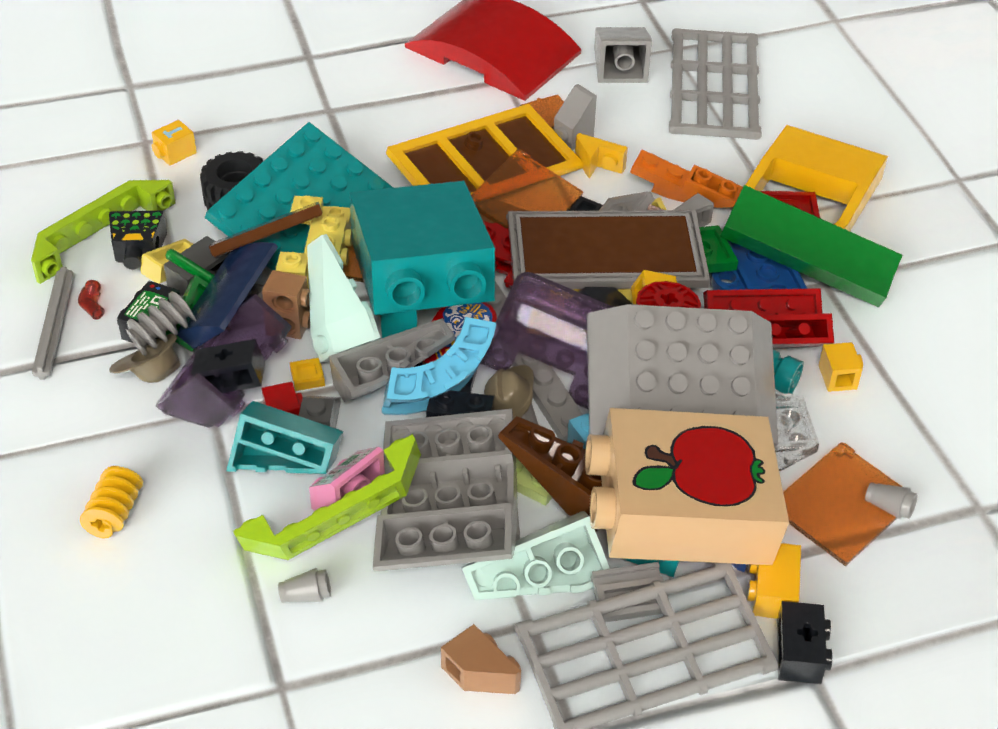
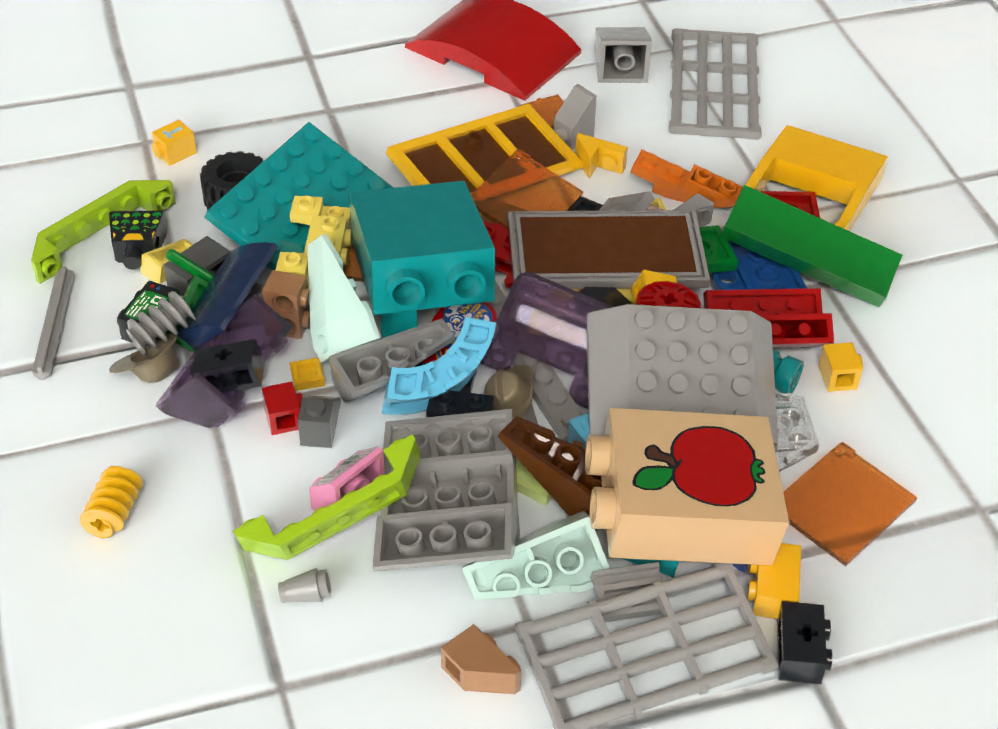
(89, 299): clear red arm -> none
(265, 229): reddish brown tile -> none
(282, 441): teal wedge -> none
(892, 499): light grey cone -> none

